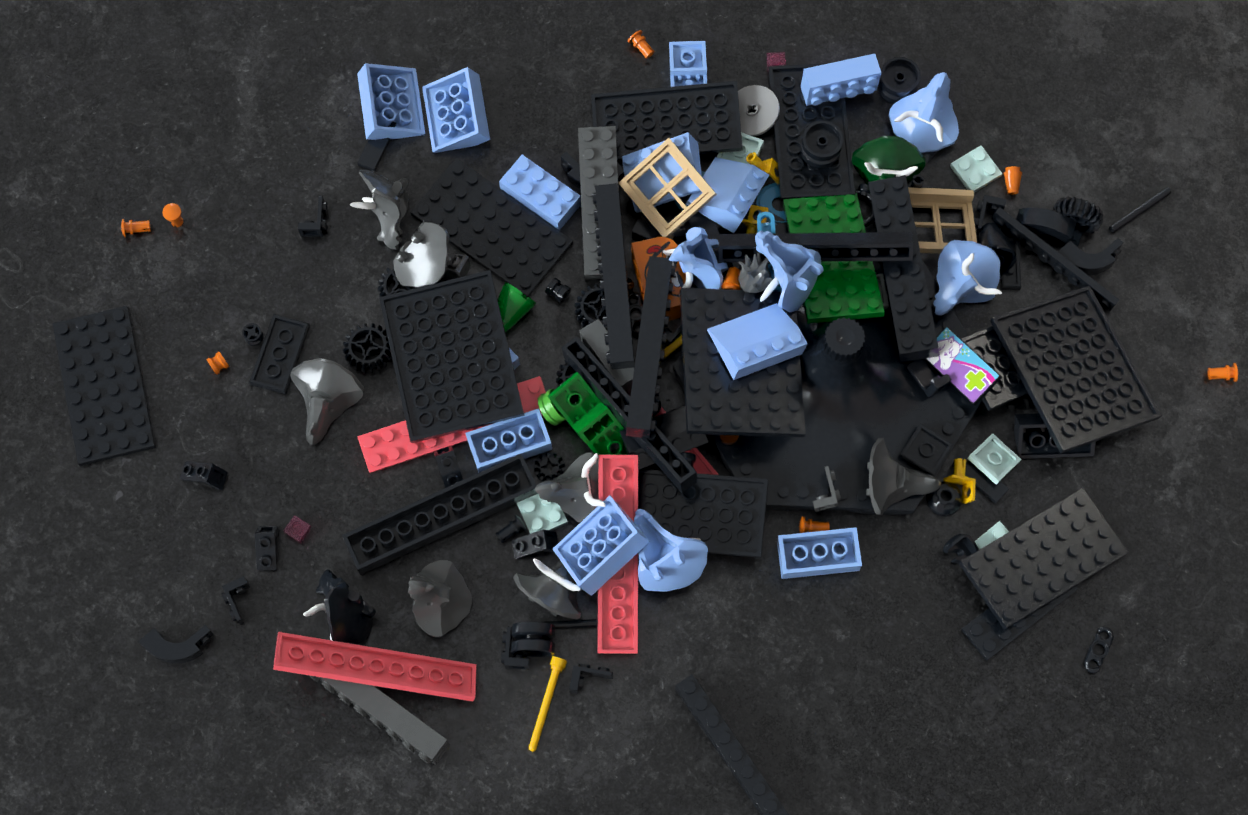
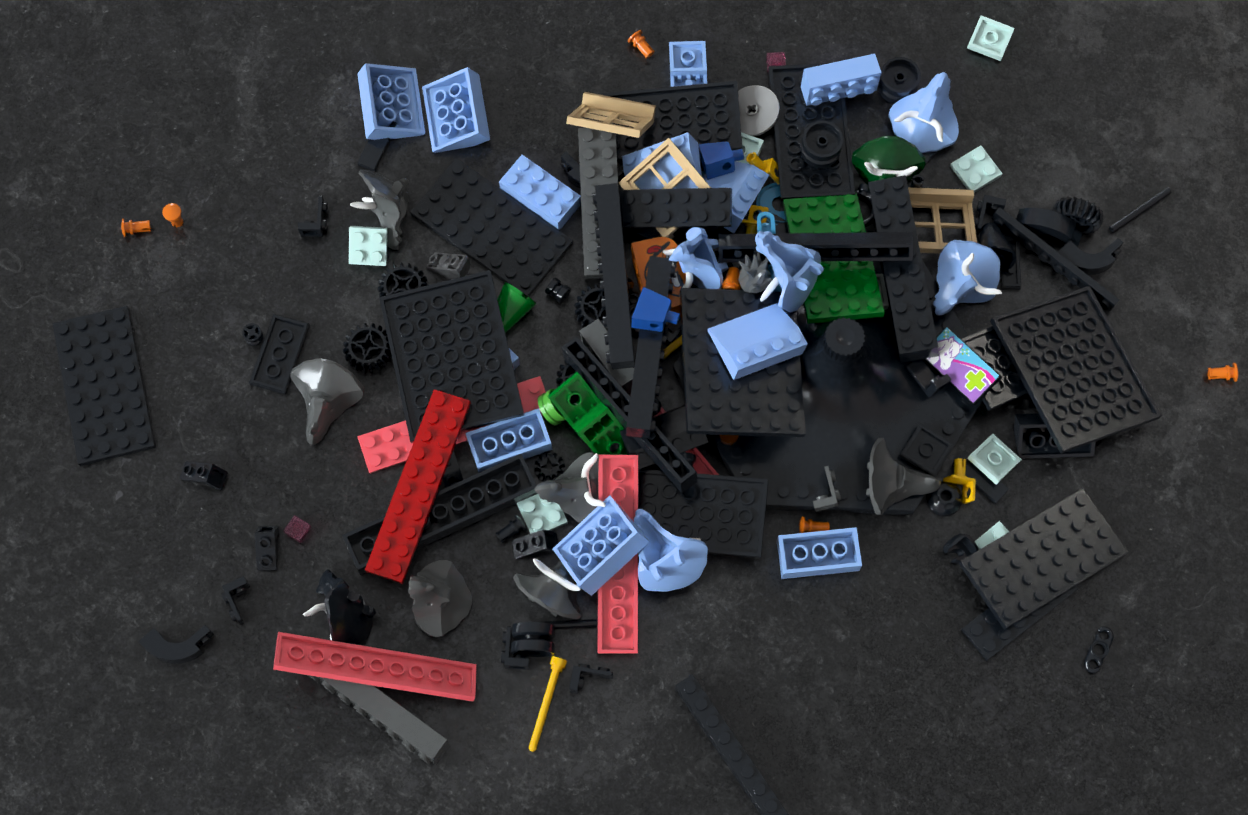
(217, 363): orange wheel -> none
(368, 245): none -> light aqua plate
(418, 486): none -> red plate
(424, 257): animal -> none
(614, 109): none -> tan window
(653, 311): none -> blue torso
(676, 208): none -> black plate
(718, 158): none -> blue torso
(990, 38): none -> light aqua plate
(1012, 179): orange cone -> none

